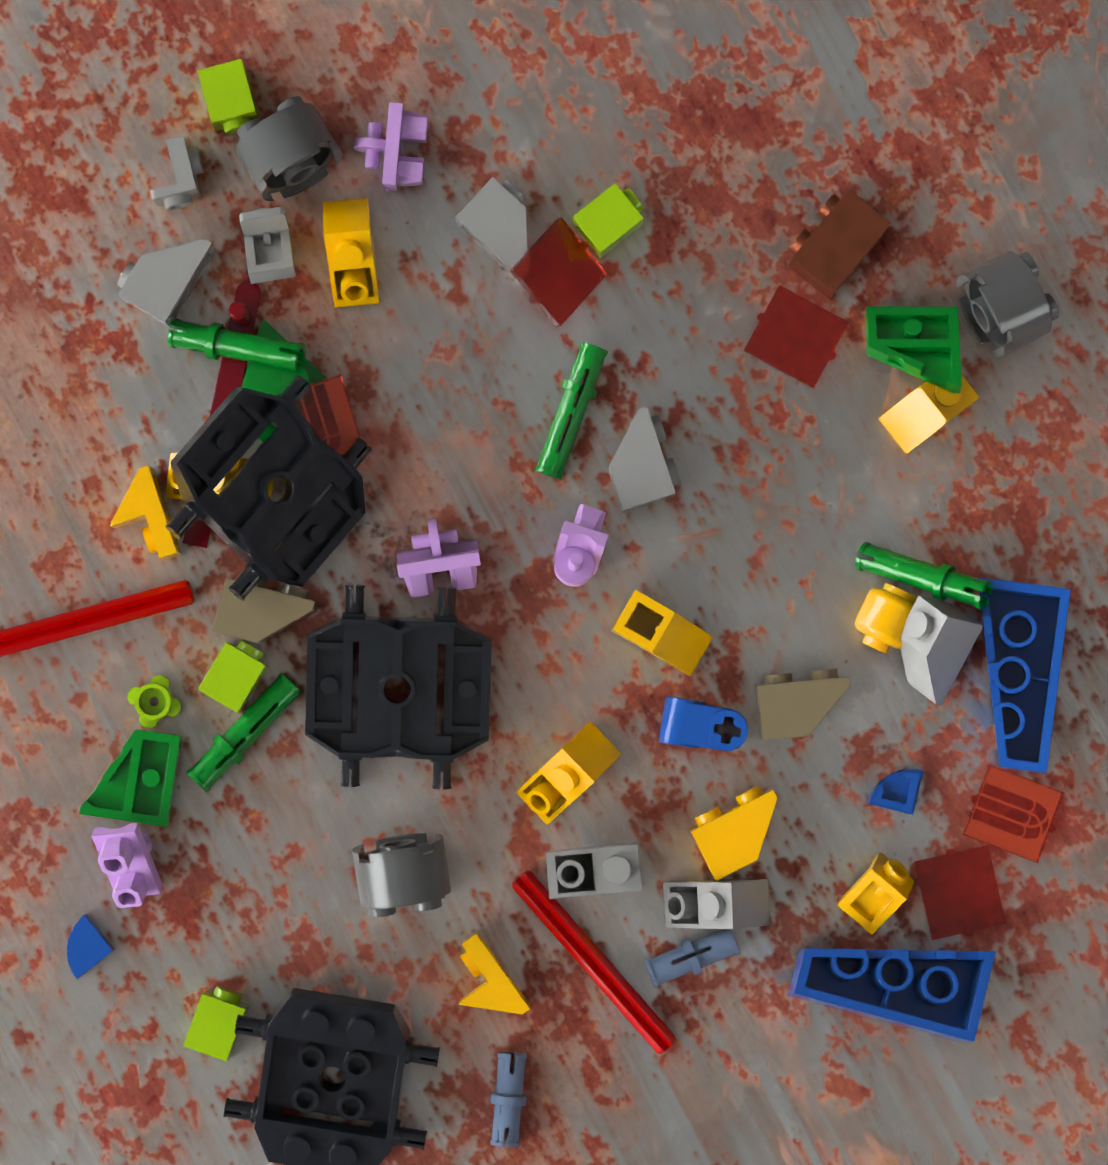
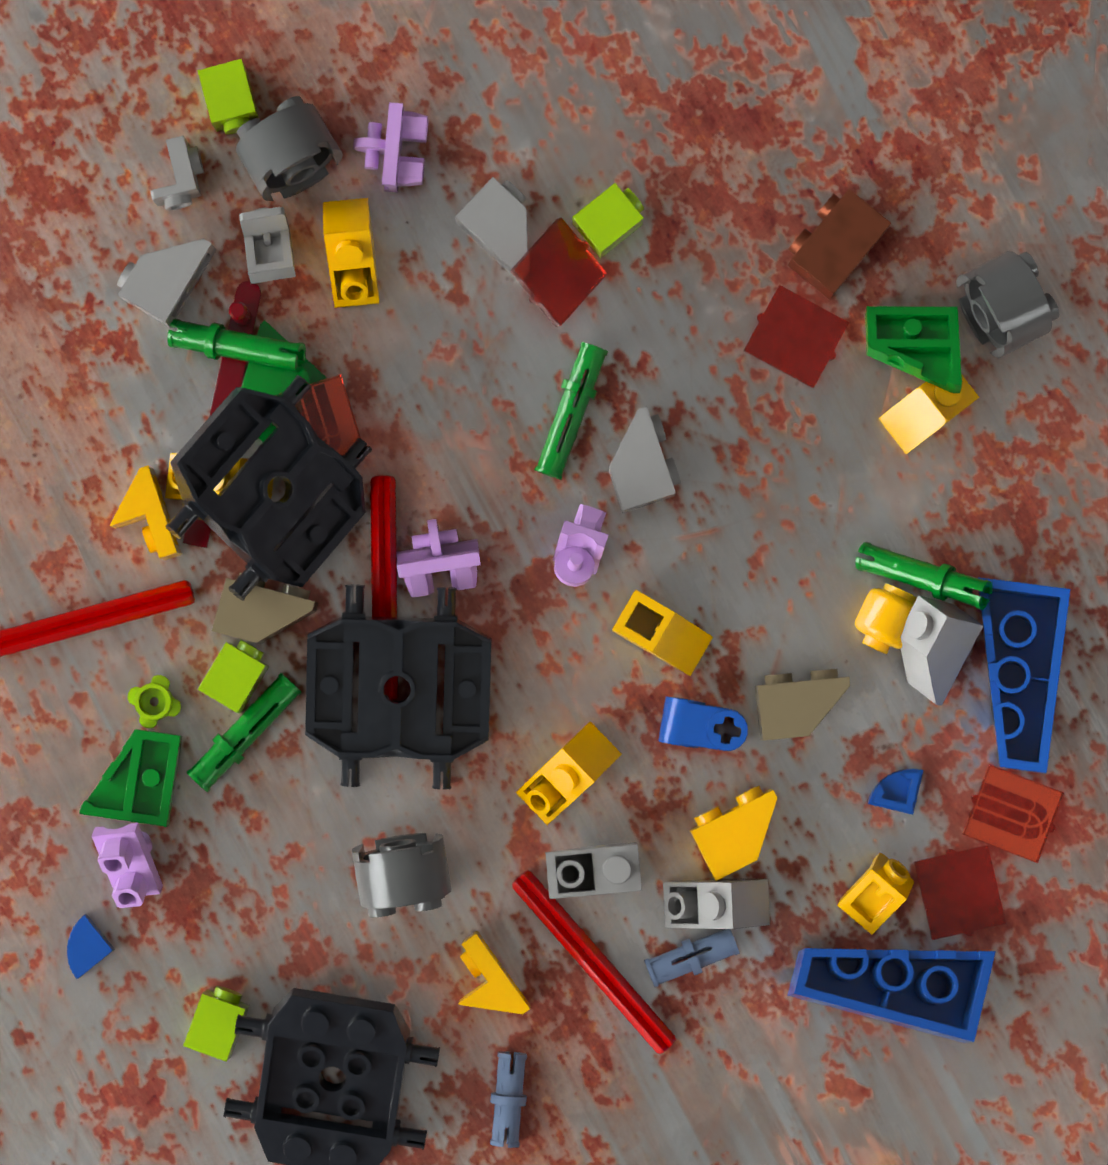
(384, 556): none -> red axle

